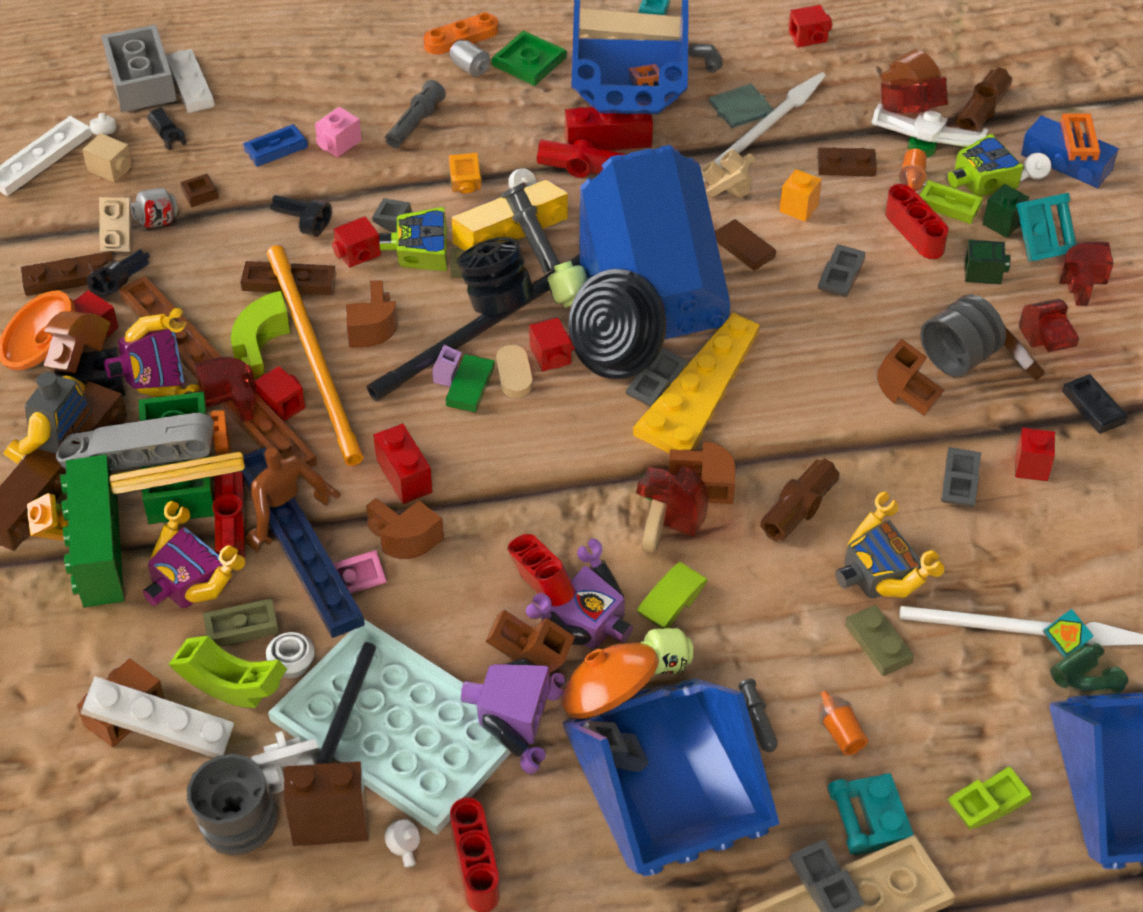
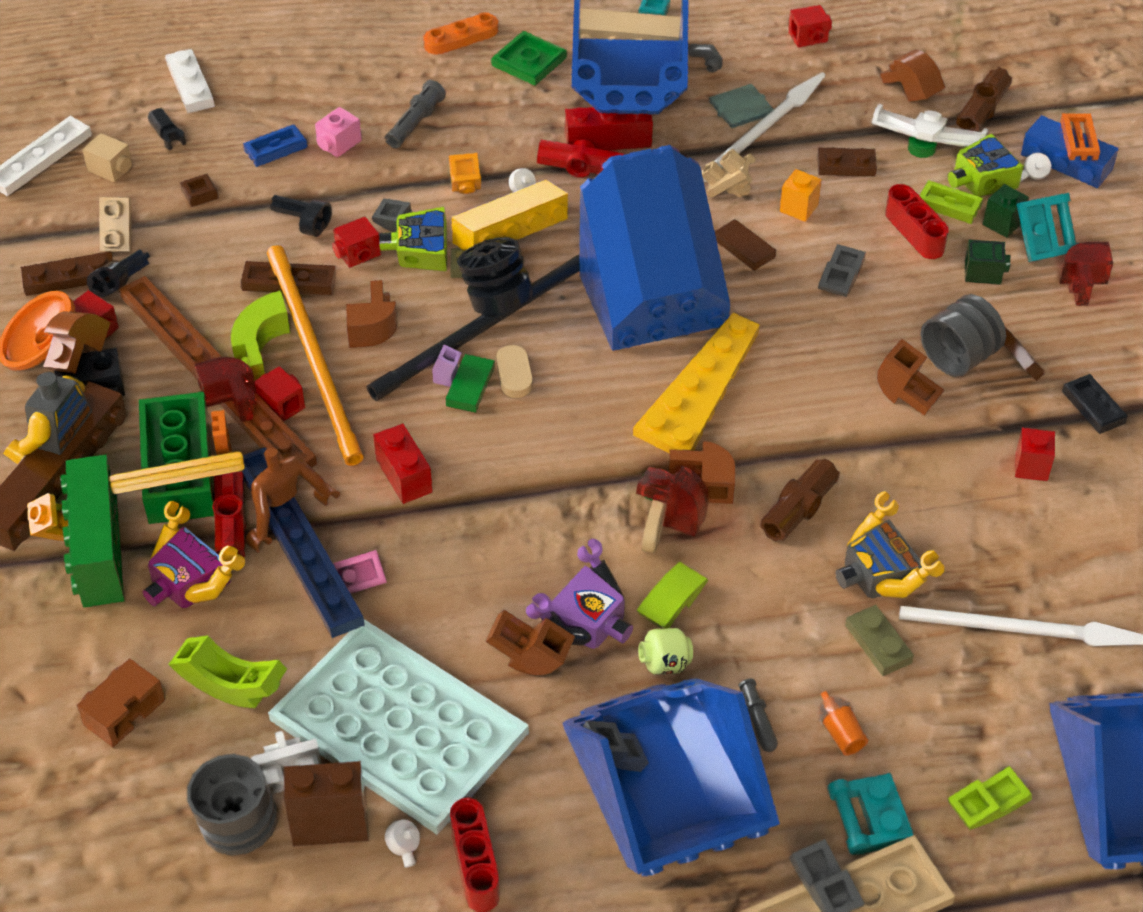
(103, 124): white piece -> none
(139, 68): light grey brick -> none
(143, 442): light grey piece -> none
(151, 356): torso -> none
(154, 208): light grey head -> none
(157, 717): white plate -> none
(241, 622): olive plate -> none
(294, 652): white cone -> none
(346, 704): black bar -> none
(405, 534): dark orange brick -> none
(469, 57): light grey brick -> none
(513, 705): medium lavender torso -> none
(524, 214): dark grey pin -> none
(541, 569): red beam -> none
(550, 344): red brick -> none
(566, 282): yellowish green head -> none
(608, 679): orange dish -> none
(617, 324): black piece -> none
(649, 80): orange tile -> none
(656, 378): dark grey slope -> none
(913, 169): piece -> none
(914, 95): clear red brick -> none
(961, 477): dark grey slope -> none
(1047, 325): clear red brick -> none
(1068, 633): tile -> none
(1072, 669): clear green plant -> none

